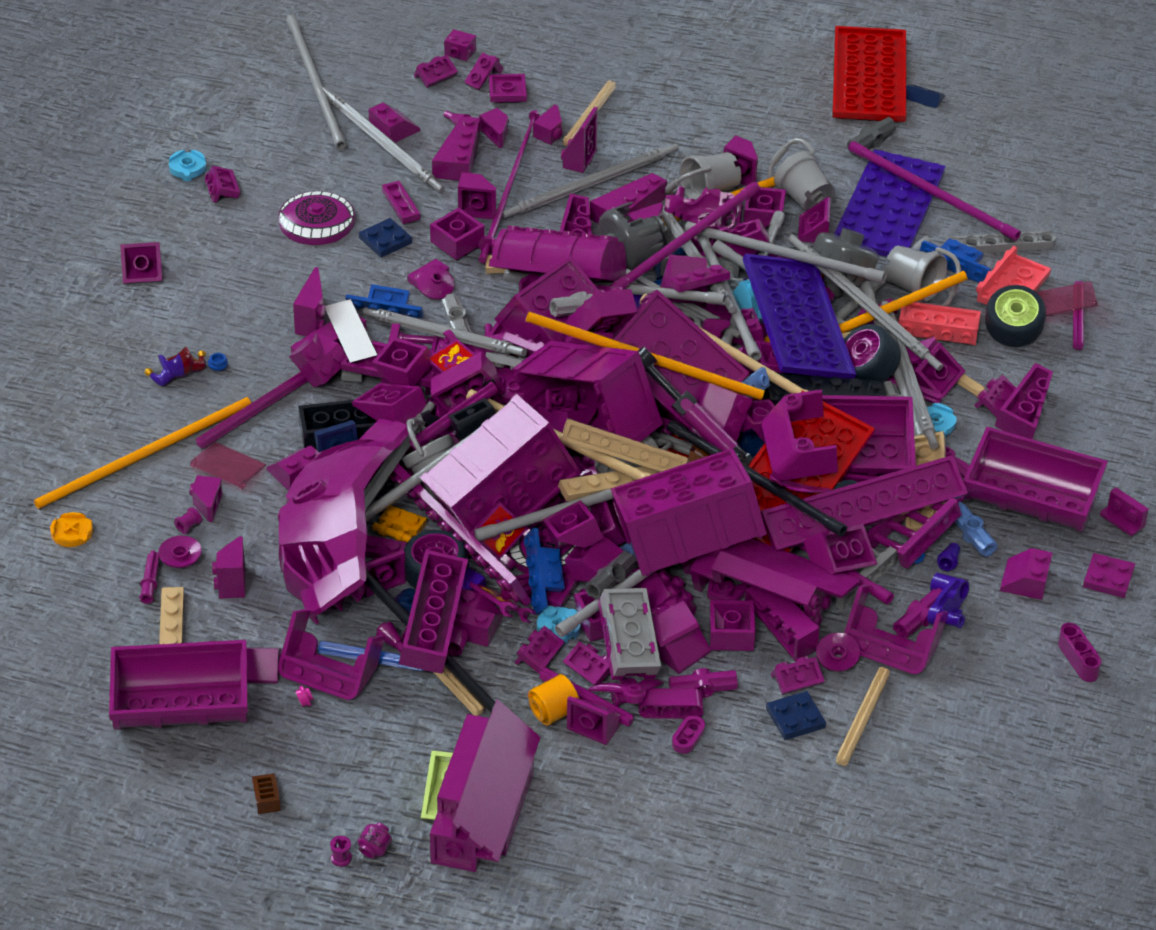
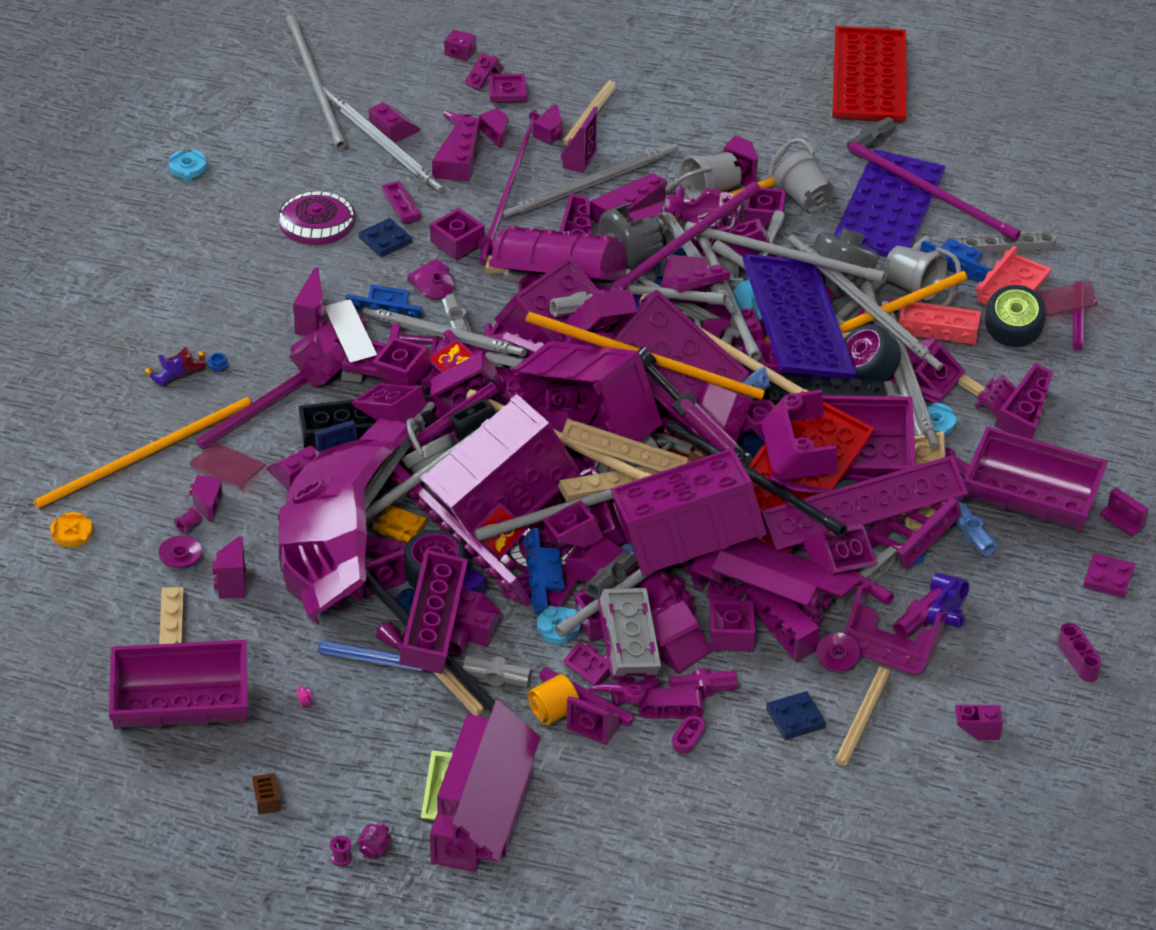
(141, 262): magenta slope -> none
(148, 583): magenta axle -> none
(221, 182): magenta bracket -> none
(263, 664): magenta slope -> none
(303, 665): magenta windscreen -> none
(436, 70): magenta bracket -> none
(476, 196): magenta slope -> none
(497, 671): none -> light grey piece
(503, 602): magenta flag -> none
(540, 650): magenta bracket -> none
(798, 675): magenta bracket -> none
(814, 221): magenta slope -> none
(924, 96): dark blue slope -> none
(949, 557): dark purple cone -> none
(980, 721): none -> magenta slope
(1027, 573): magenta slope -> none

